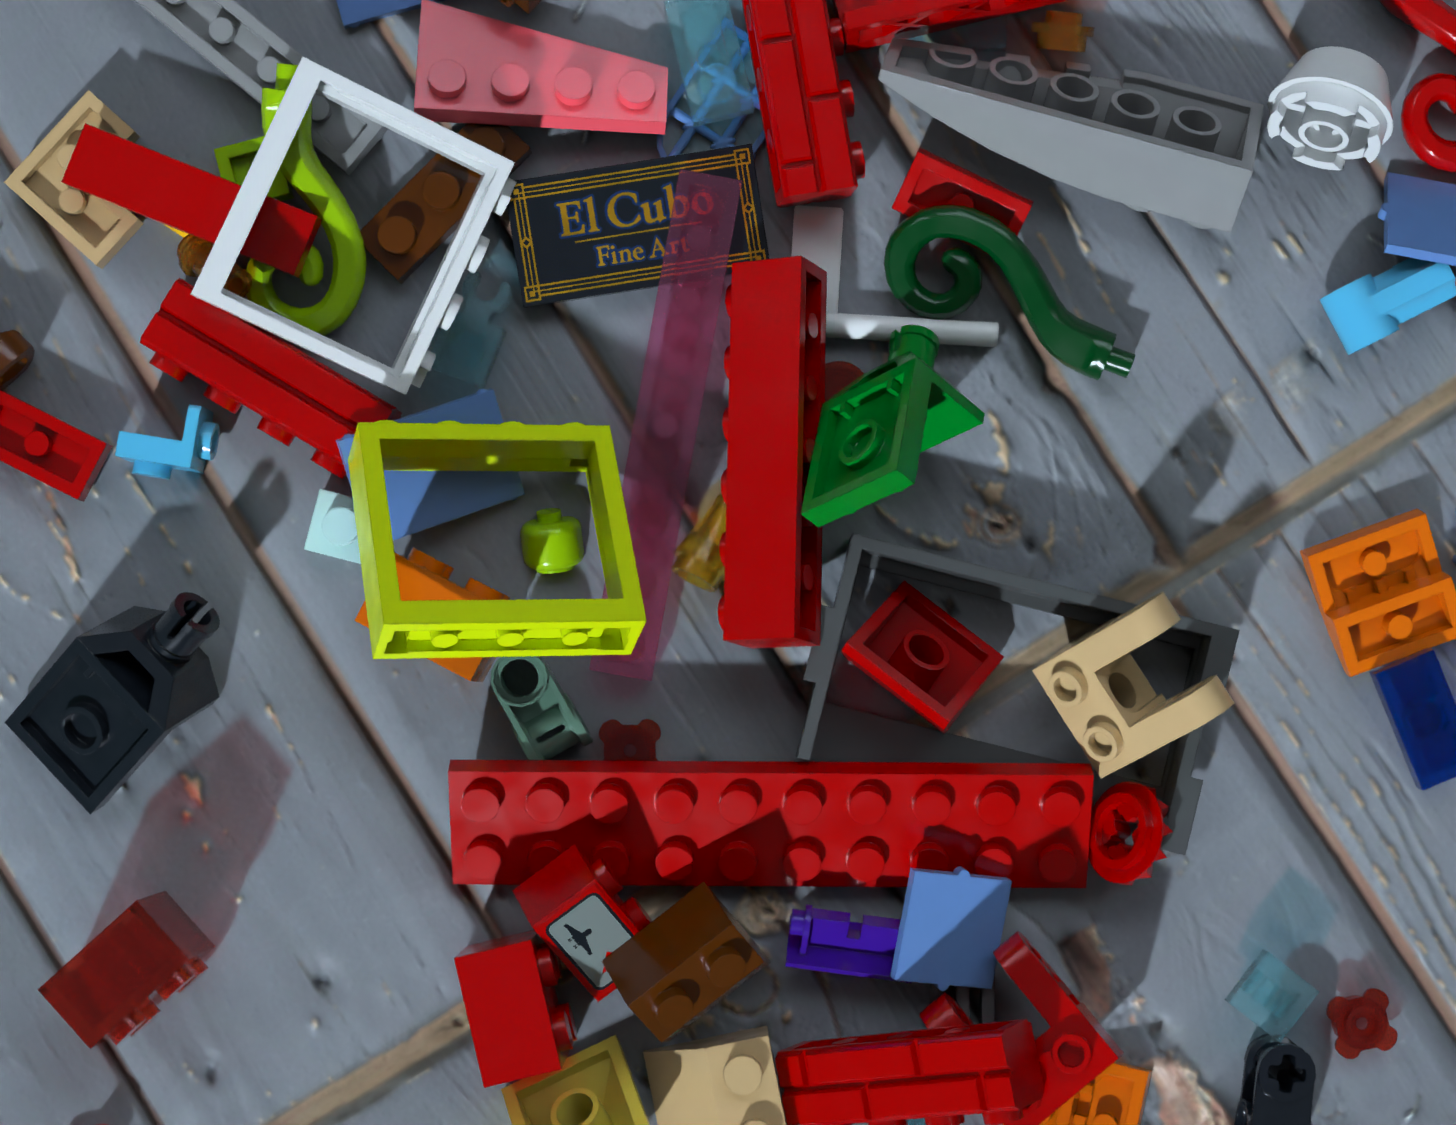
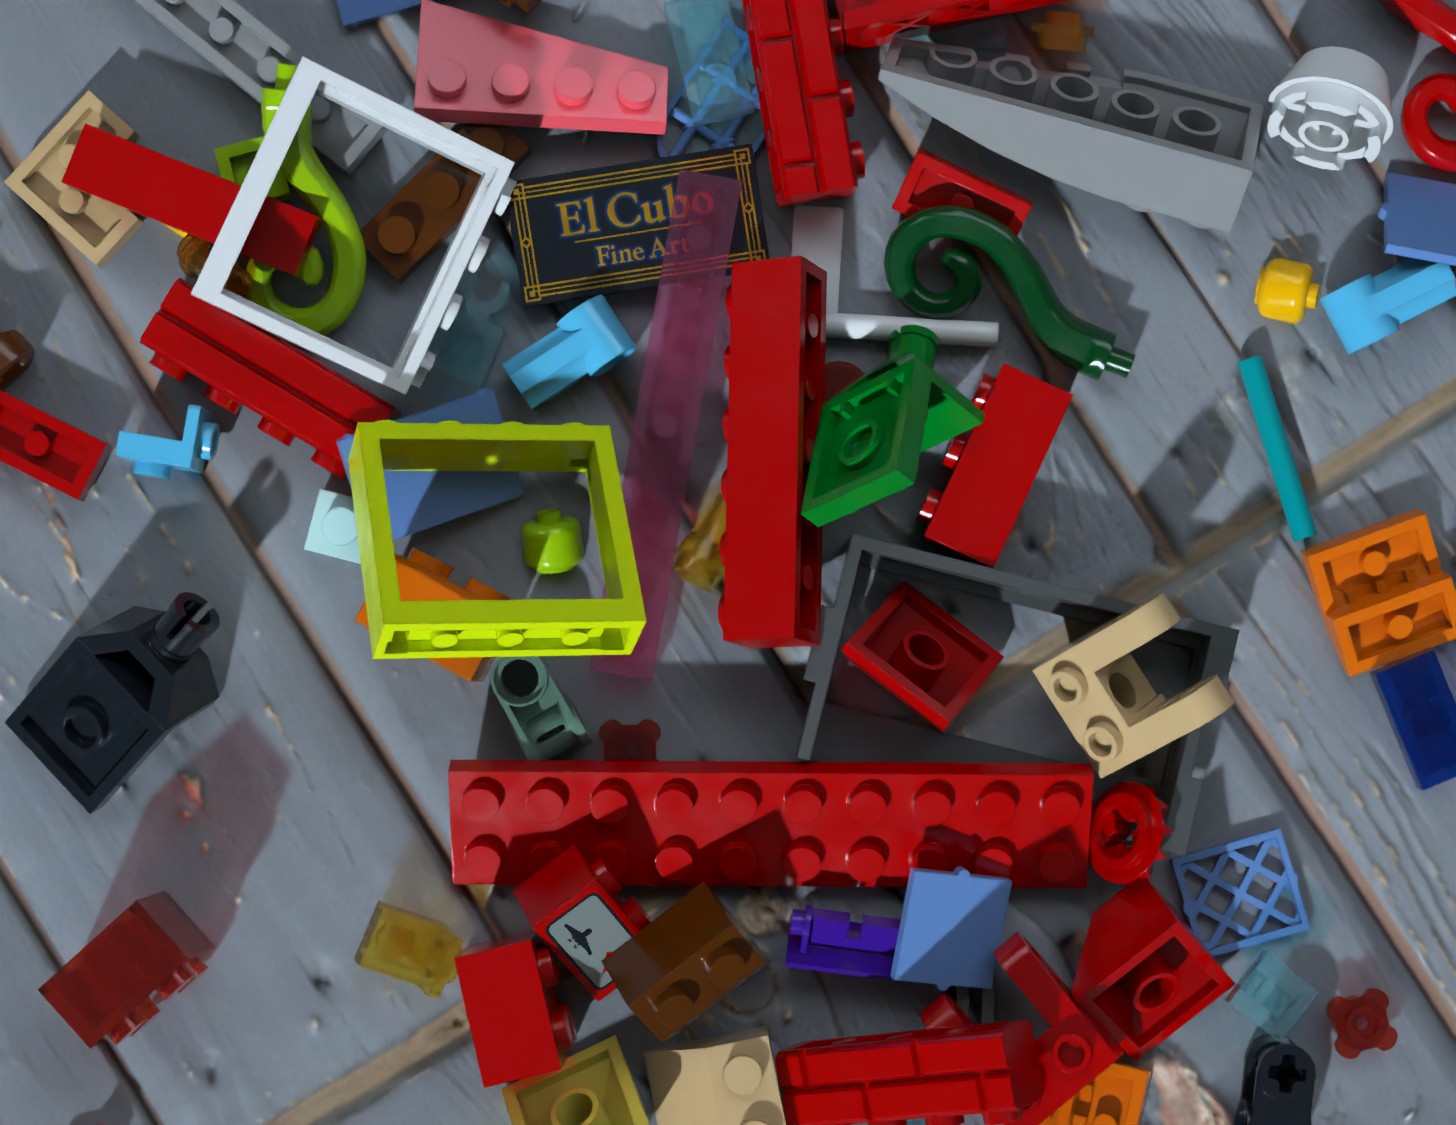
(410, 948): none -> clear yellow bracket
(583, 345): none -> medium azure piece
(993, 466): none -> red brick
(1144, 970): none -> red slope
(1252, 937): none -> medium blue window
(1277, 448): none -> teal bar
(1286, 290): none -> yellow piece

